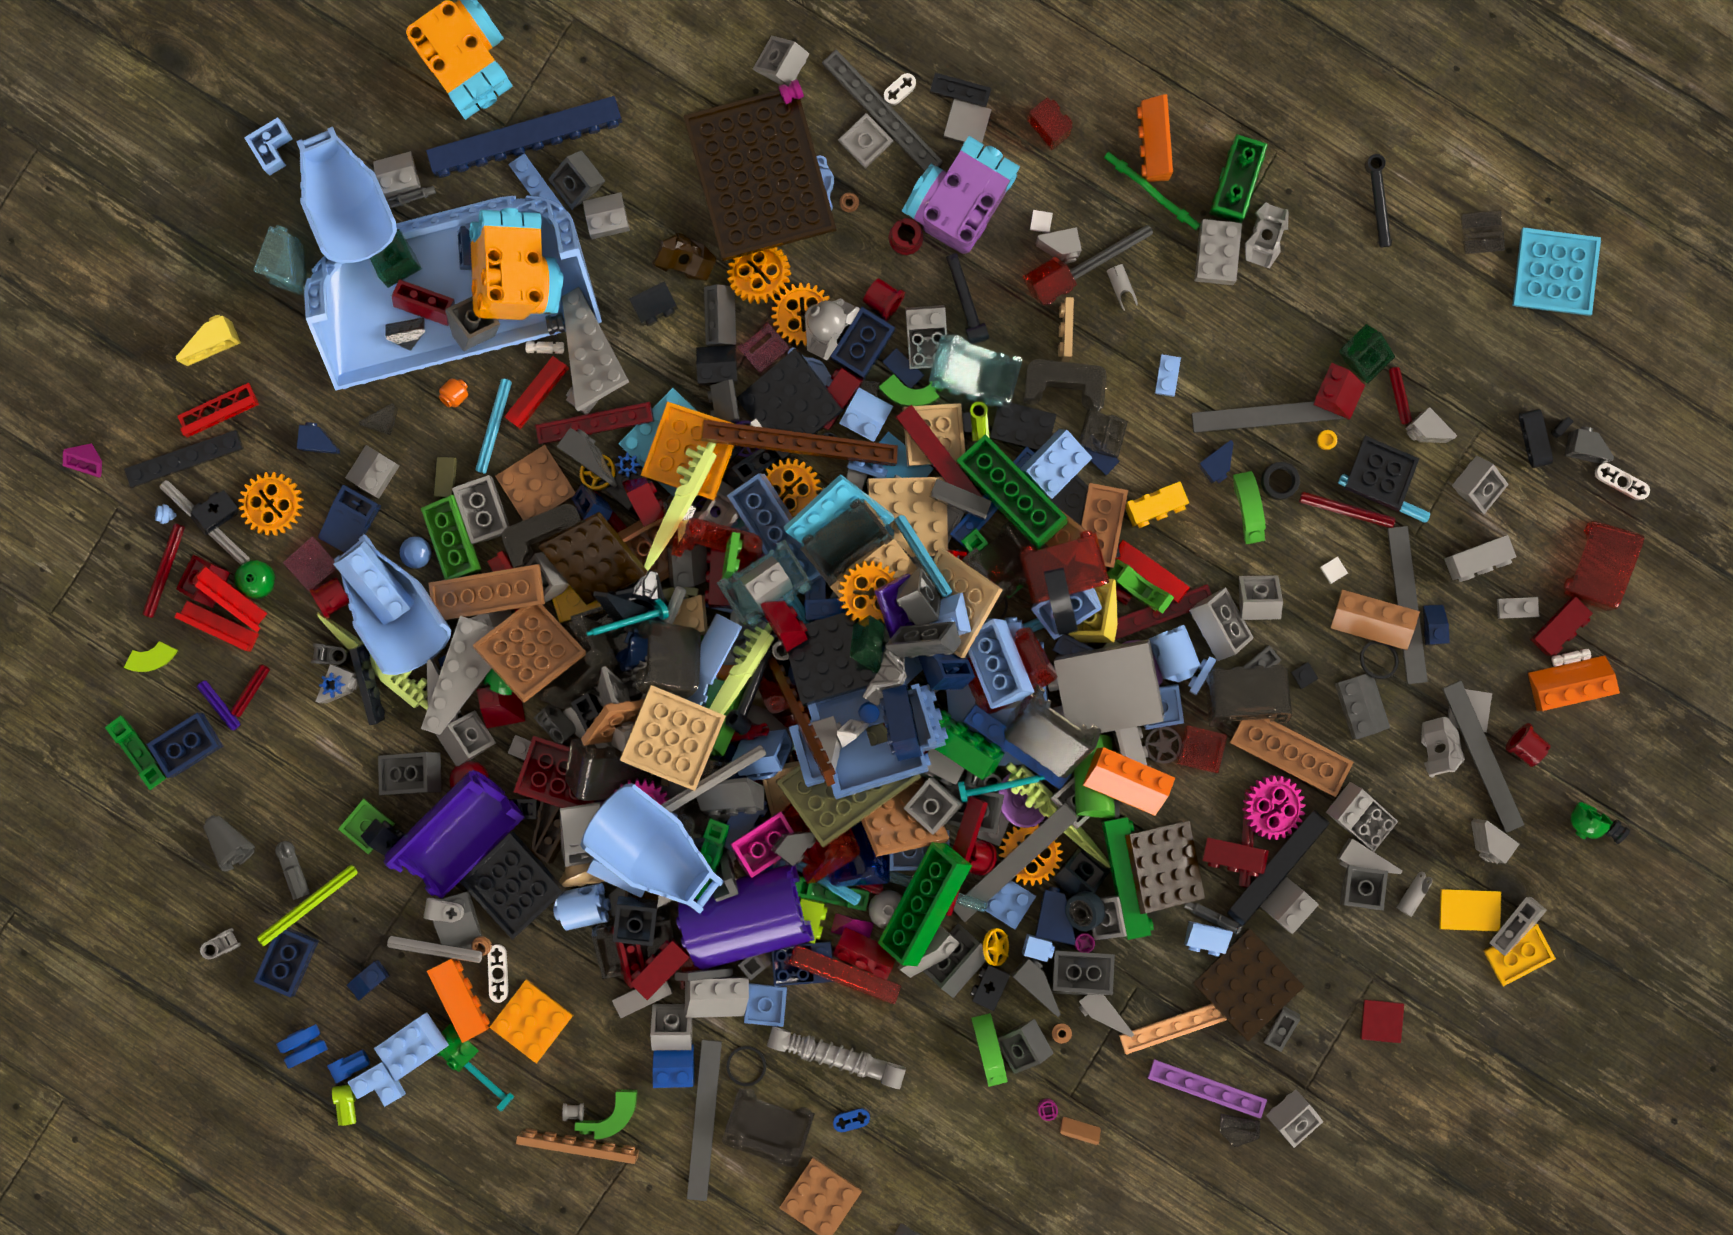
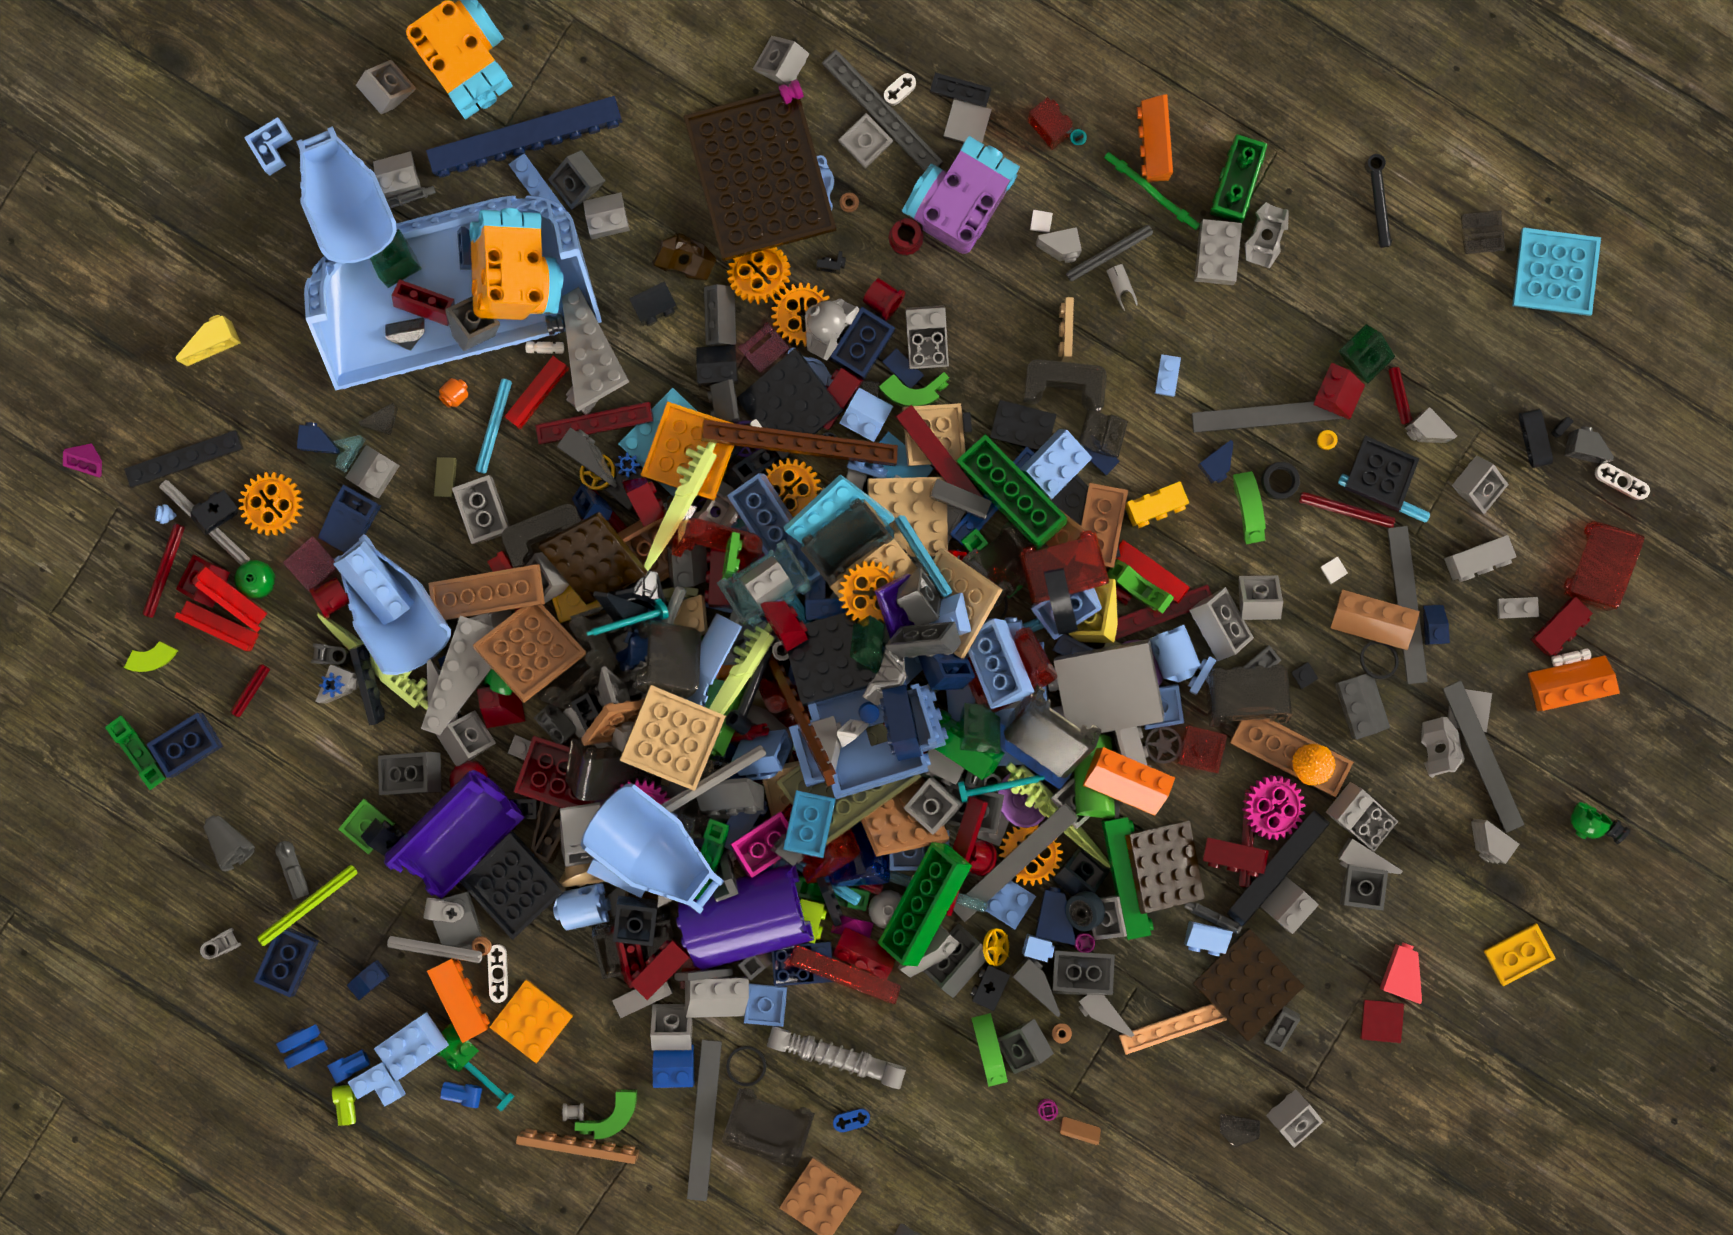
(218, 705): dark purple axle -> none
(219, 414): red fence -> none
(282, 260): clear light blue windscreen -> none
(352, 446): none -> clear light blue slope
(385, 86): none -> light grey slope
(415, 552): medium blue piece -> none
(450, 538): bright green brick -> none
(466, 1094): none -> blue piece
(535, 484): medium nougat plate -> none
(809, 824): none -> dark azure tile
(829, 265): none -> black bracket
(830, 900): none -> black plate
(974, 371): clear light blue windscreen -> none
(975, 332): black piece -> none
(979, 423): lime piece -> none
(979, 729): none -> clear green slope
(1049, 281): clear red brick -> none
(1077, 133): none -> teal hinge
(1207, 1088): medium lavender plate -> none
(1313, 764): none -> light orange hair
(1403, 974): none -> coral slope
(1414, 894): light grey piece -> none
(1470, 910): yellow tile -> none
(1518, 925): light grey slope -> none
(1528, 745): dark red piece -> none

